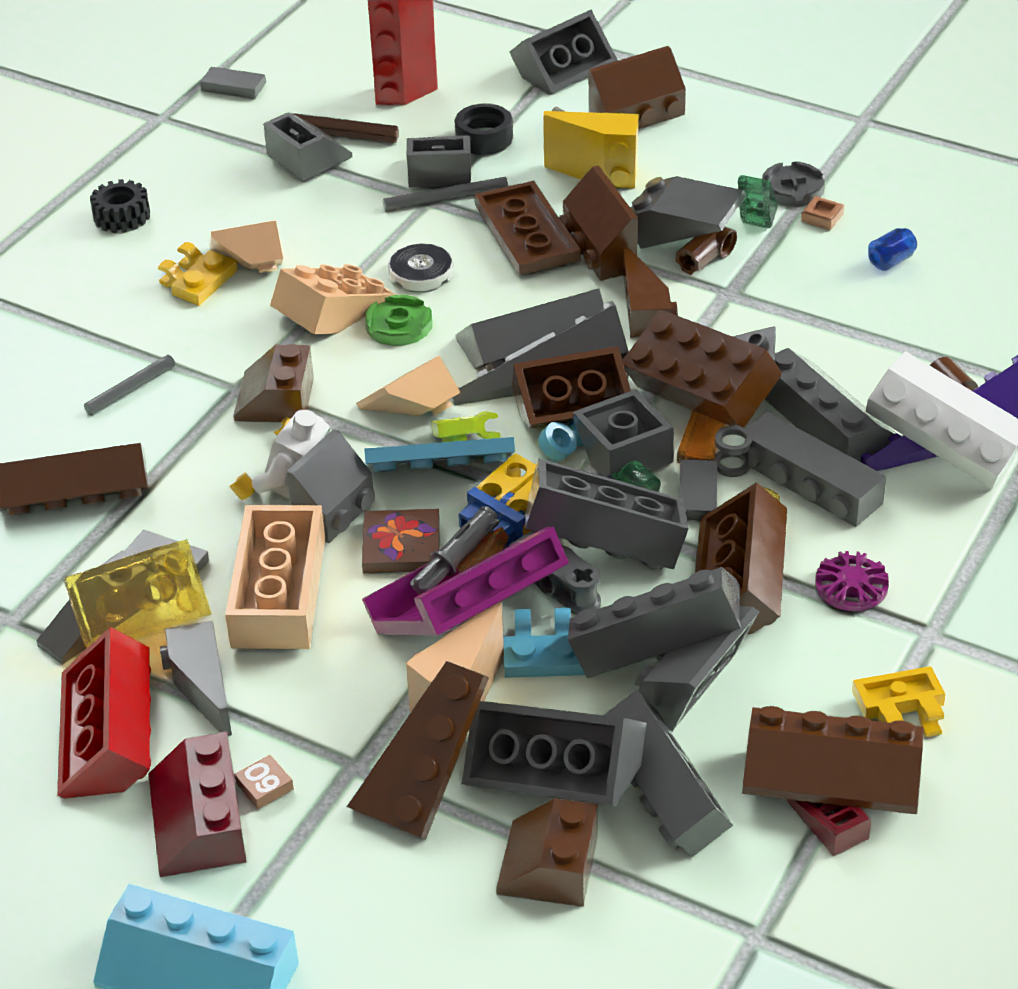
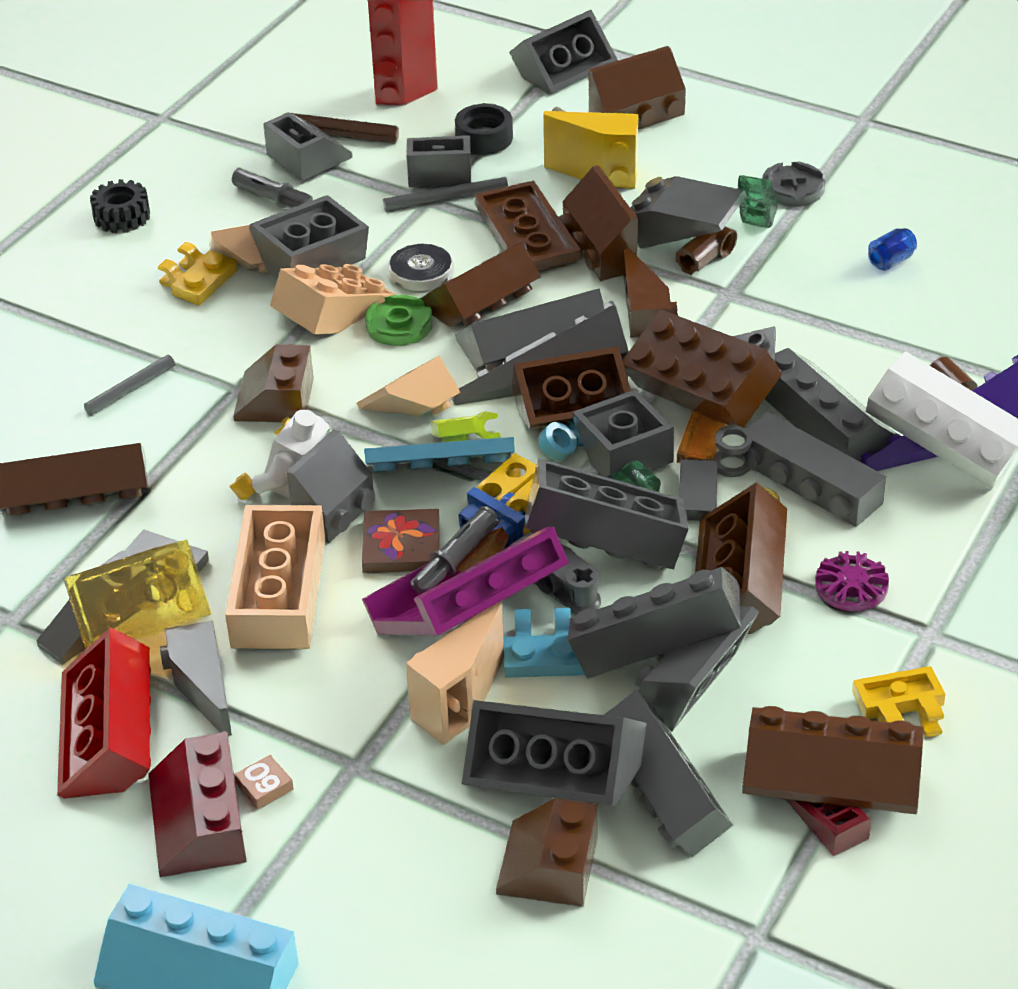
(233, 82): tile -> none
(282, 194): none -> dark grey axle
(310, 236): none -> dark grey slope
(420, 759): reddish brown wing -> none
(483, 287): none -> reddish brown slope
(822, 213): nougat tile -> none

